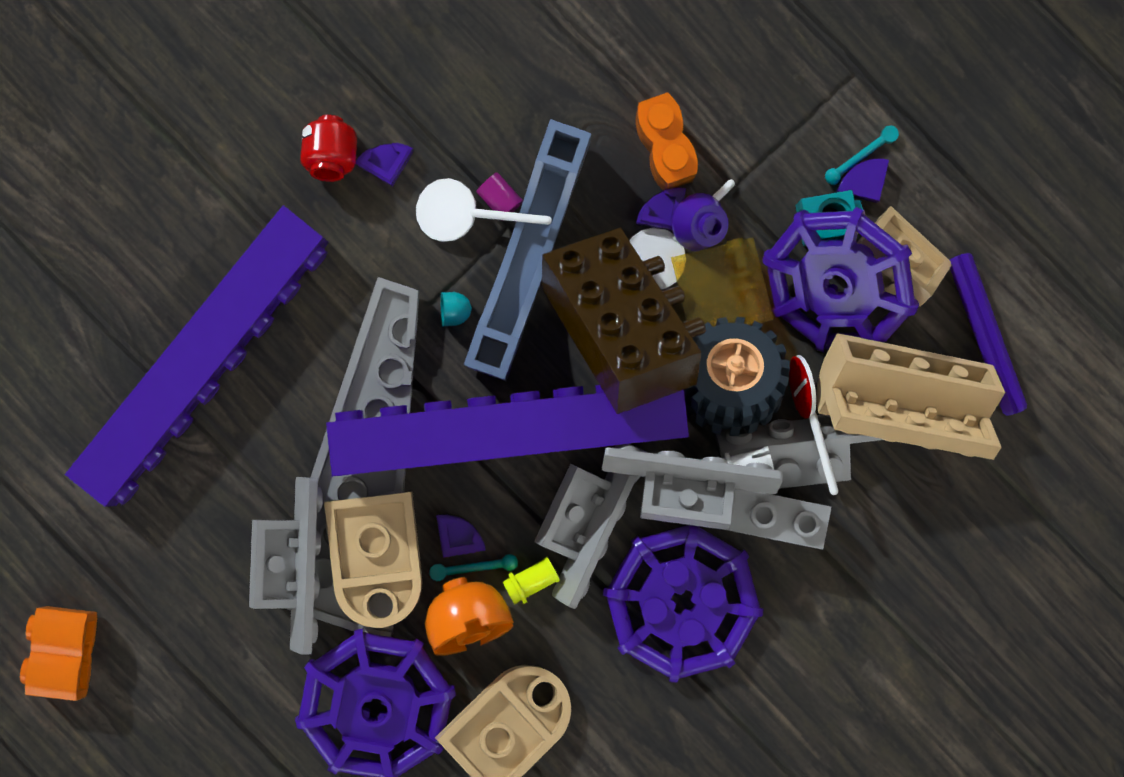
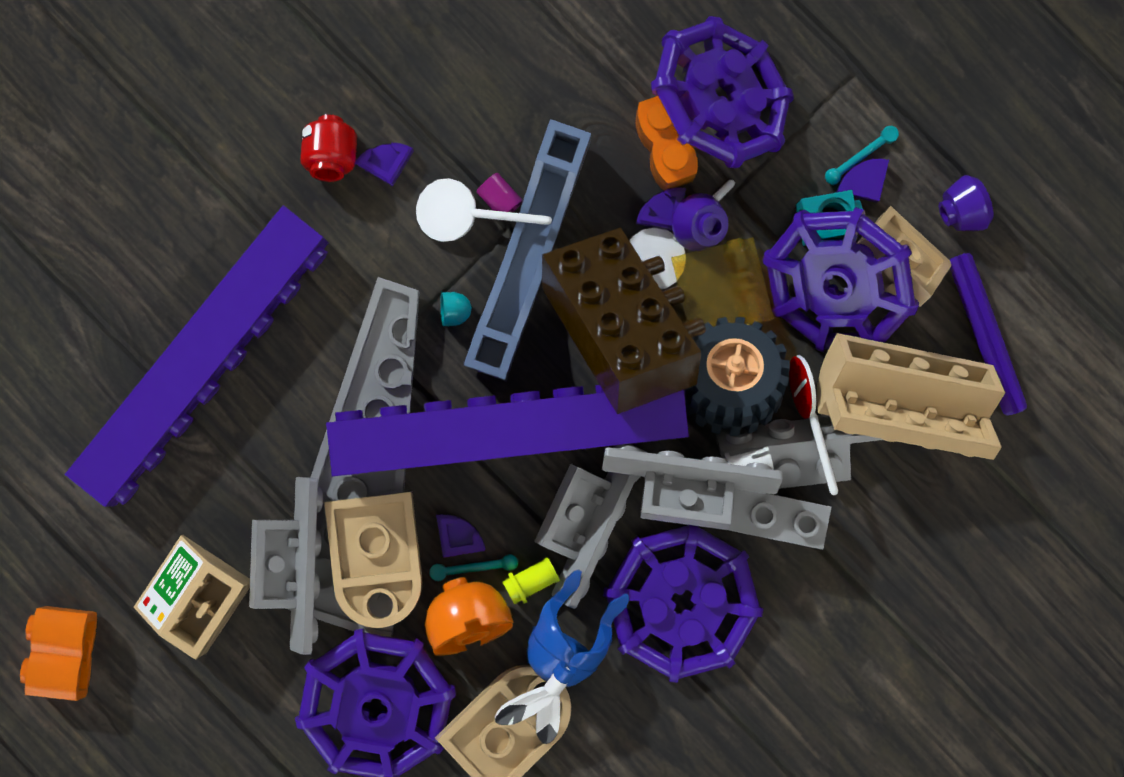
(191, 597): none -> tan slope
(559, 662): none -> blue hair
(735, 76): none -> dark purple plate
(967, 205): none -> dark purple cone

